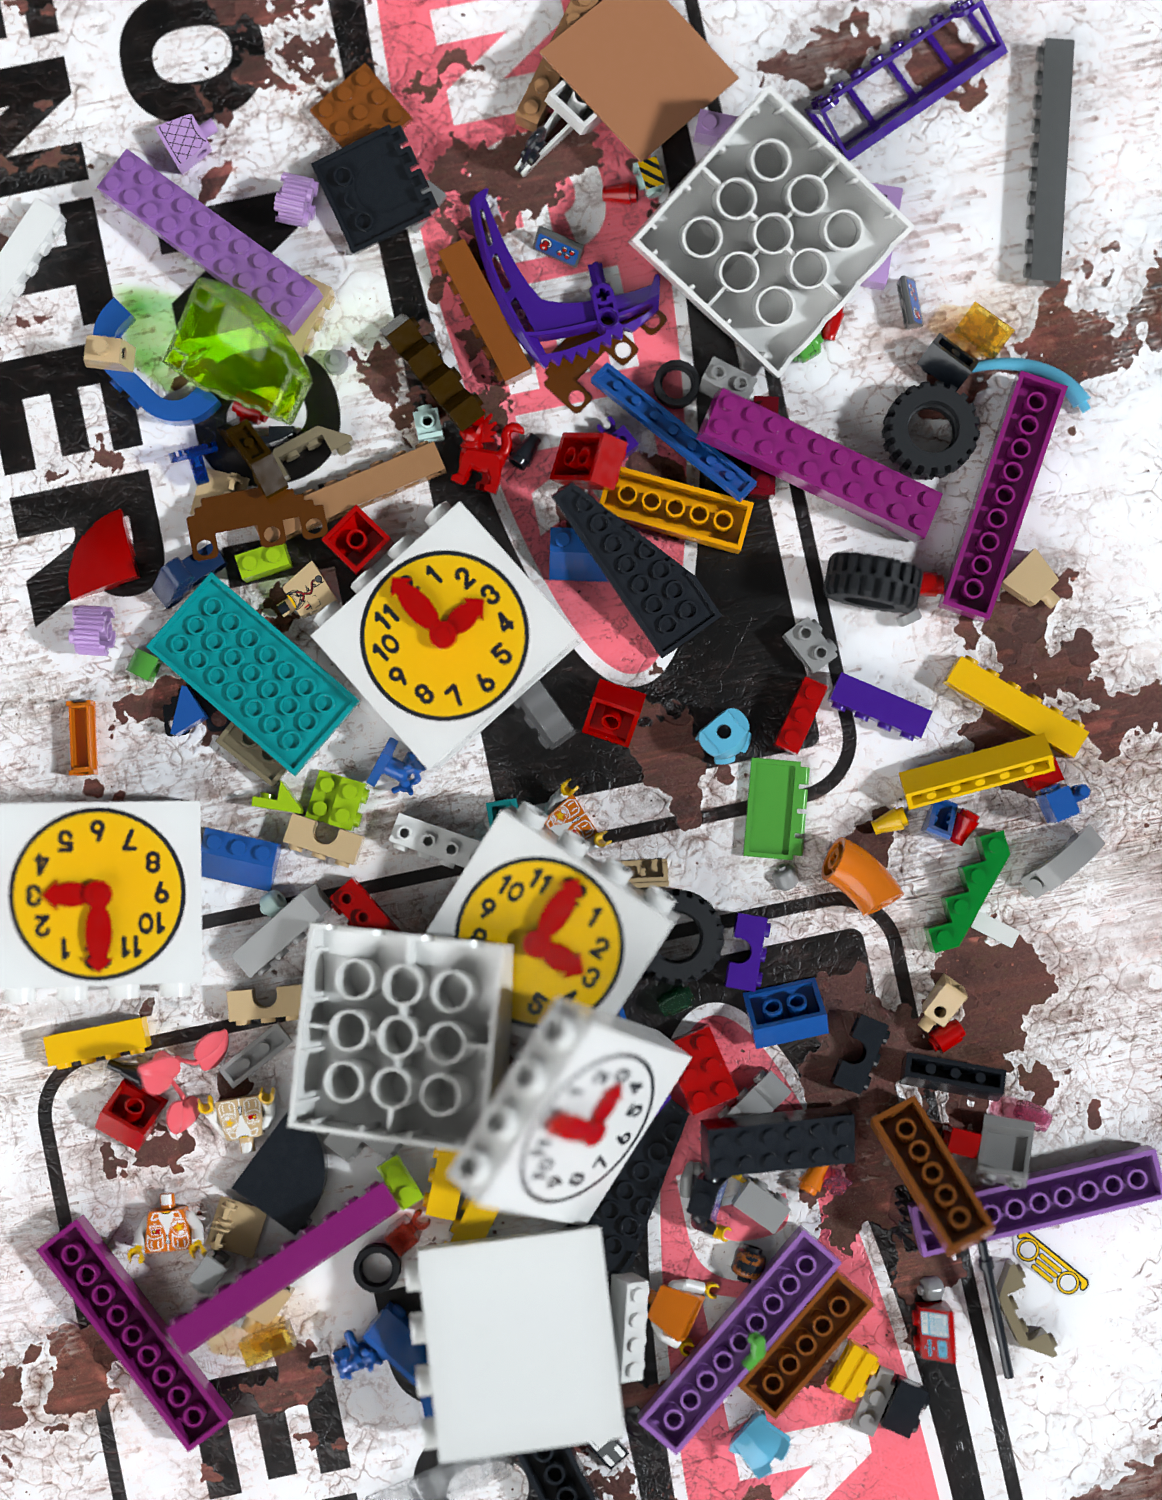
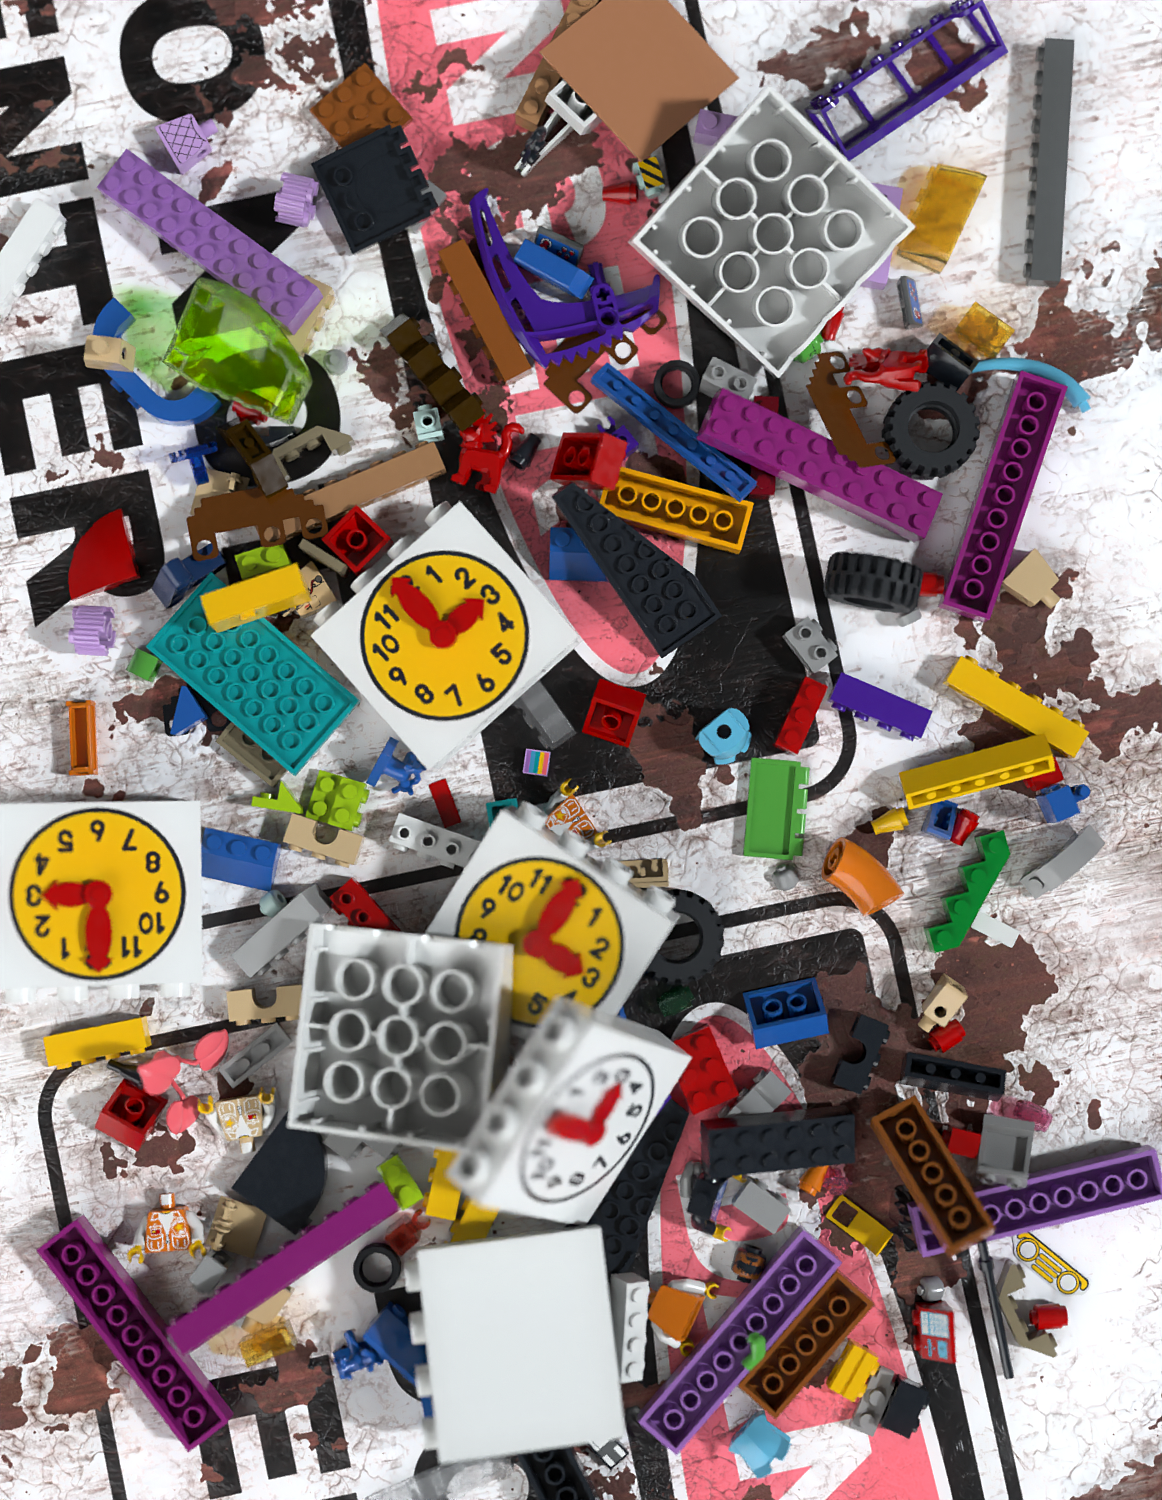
(255, 598): none -> yellow brick
(324, 558): none -> dark tan tile
(445, 803): none -> red sticker
(536, 762): none -> tile
(553, 269): none -> blue piece
(746, 974): dark purple arch -> none
(836, 415): none -> reddish brown piece
(863, 1227): none -> yellow piece
(888, 368): none -> red animal
(940, 215): none -> clear yellow windscreen
(1048, 1316): none -> red brick

